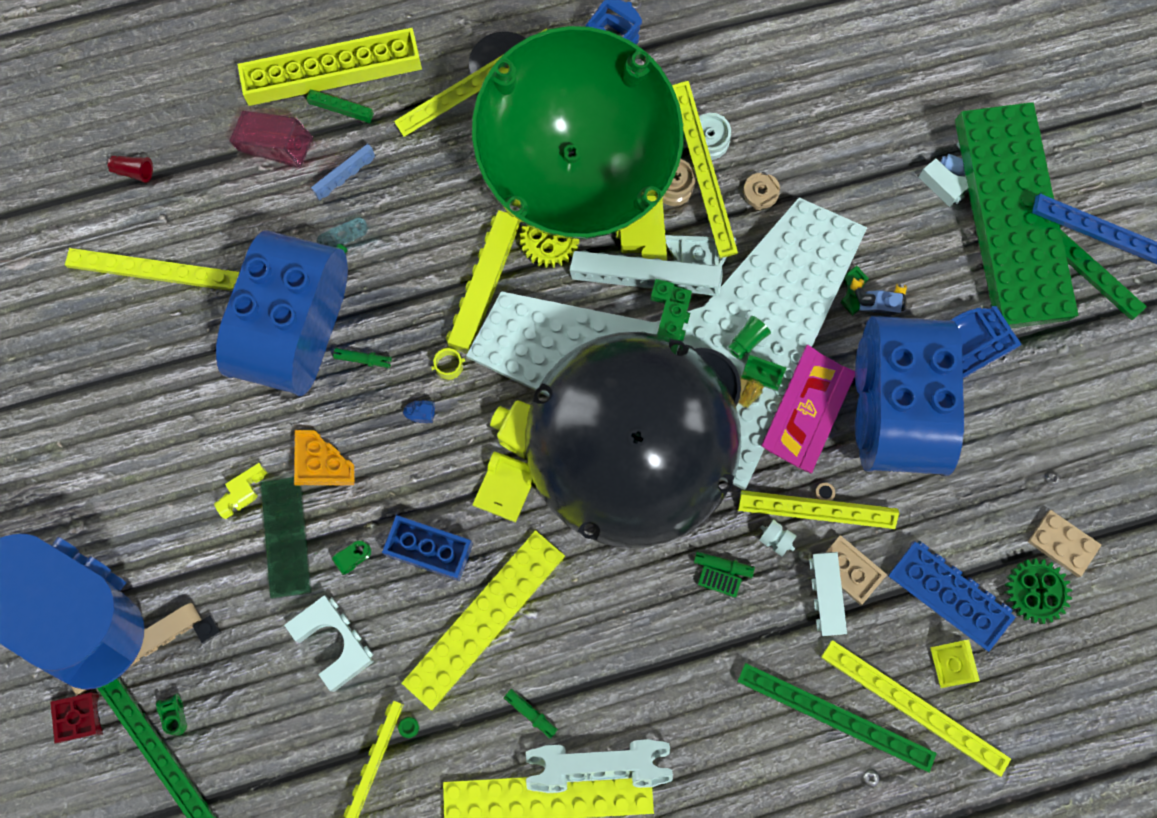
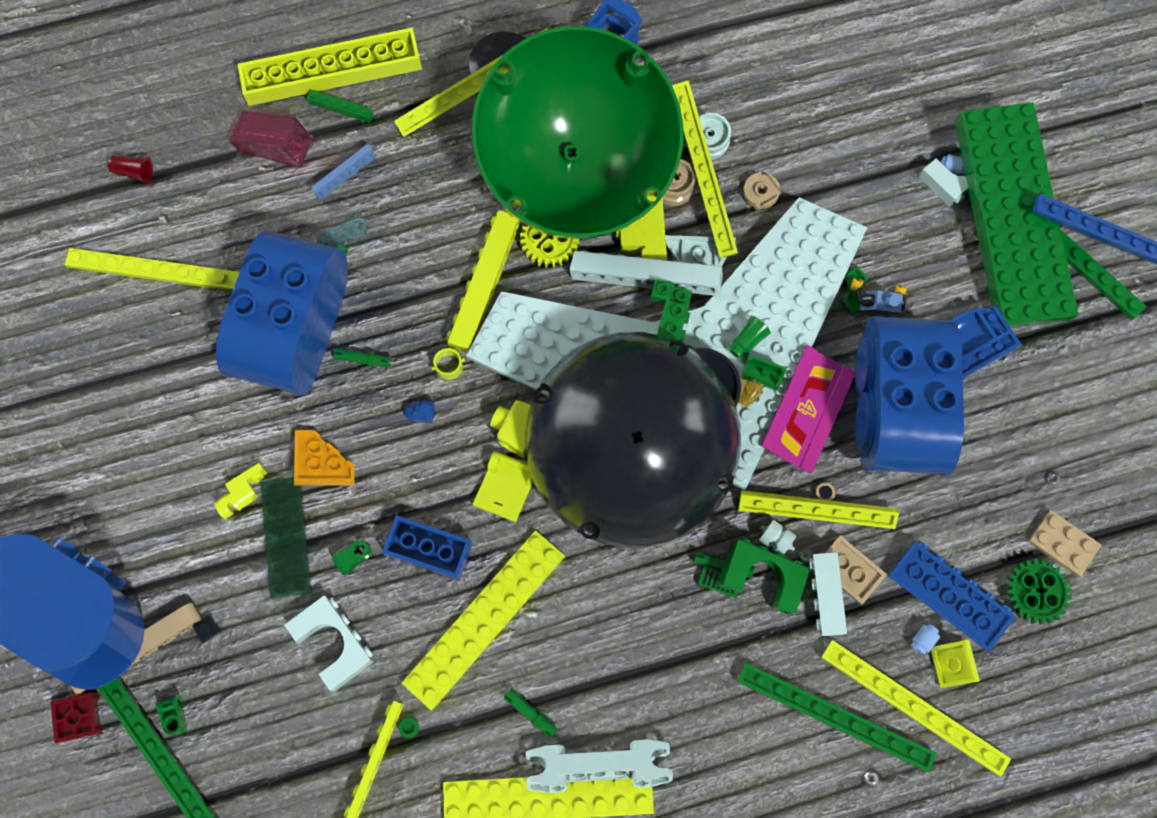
(790, 574): none -> green arch
(925, 639): none -> light blue brick

